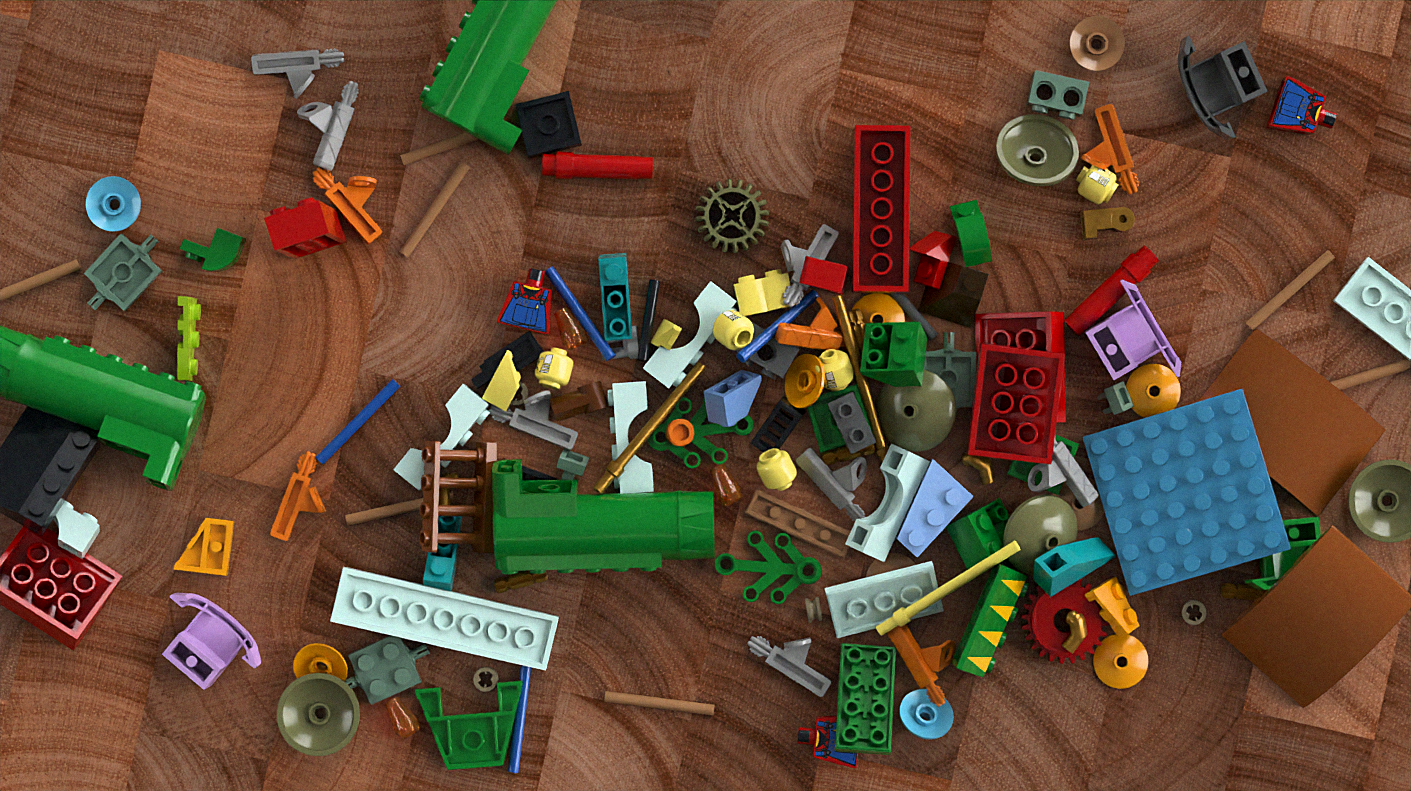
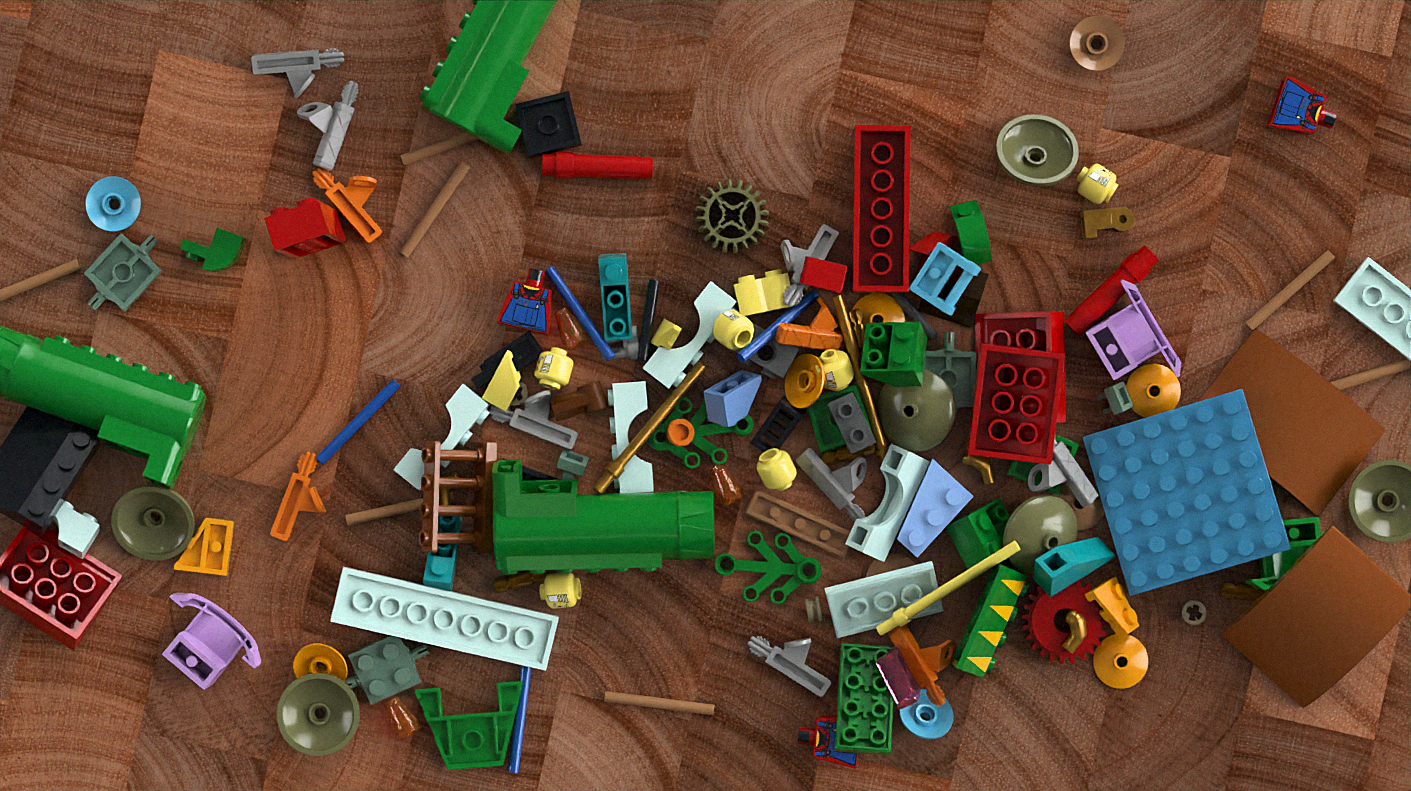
(152, 535): none -> olive dish
(186, 364): lime wing -> none
(477, 678): dark tan bush -> none
(560, 590): none -> light yellow head
(898, 678): none -> clear pink slope
(936, 274): none -> medium azure plate
(1058, 87): sand green brick -> none
(1113, 149): orange piece -> none
(1219, 83): dark grey piece -> none

